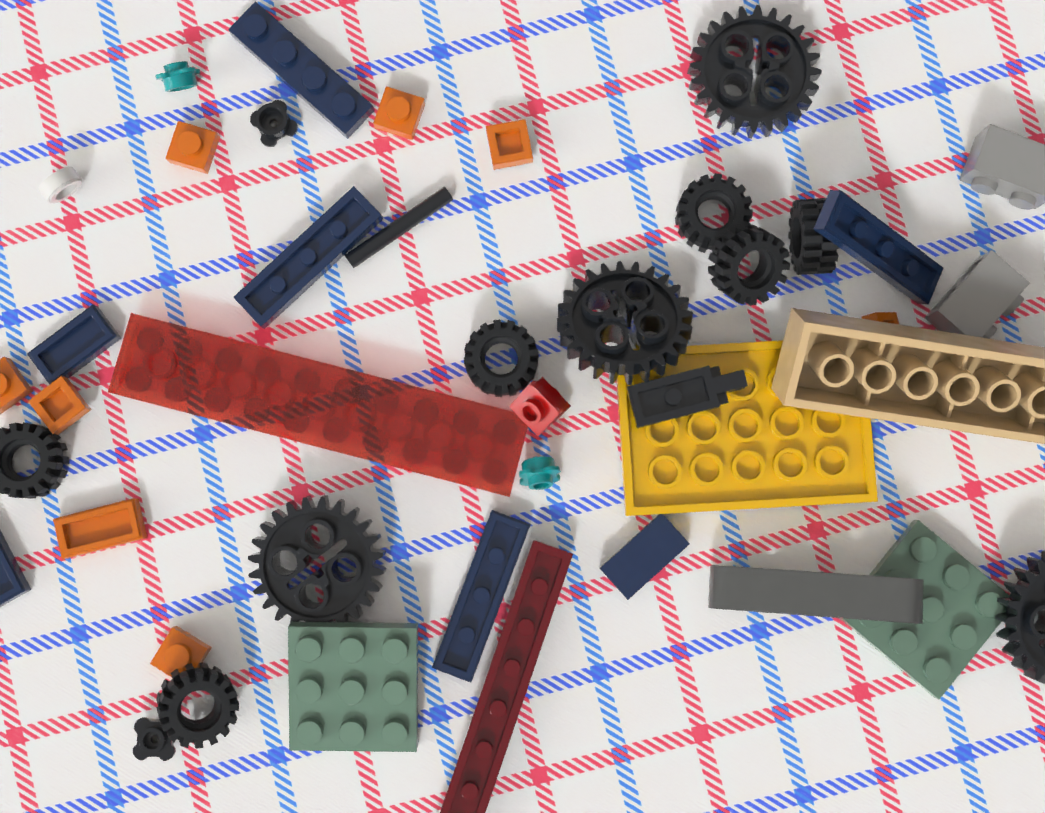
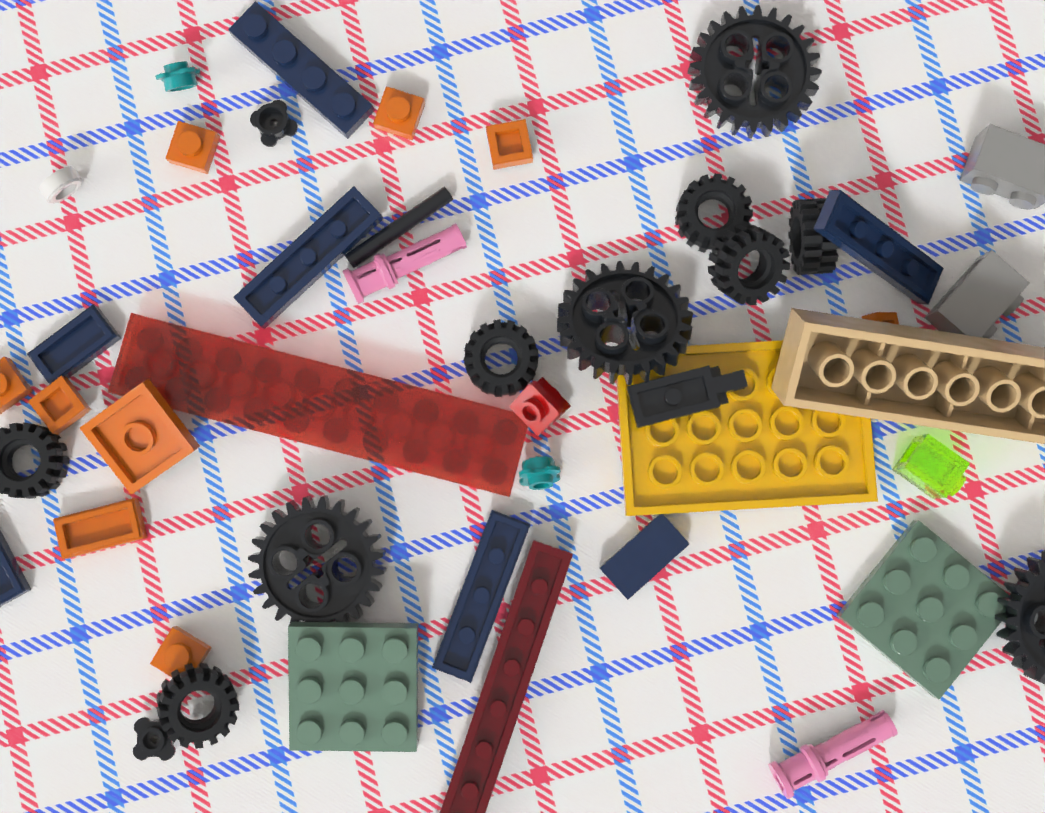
(139, 436): none -> orange plate
(386, 270): none -> bright pink pin
(815, 761): none -> bright pink pin
(816, 594): dark grey beam -> none
(932, 467): none -> clear neon green brick

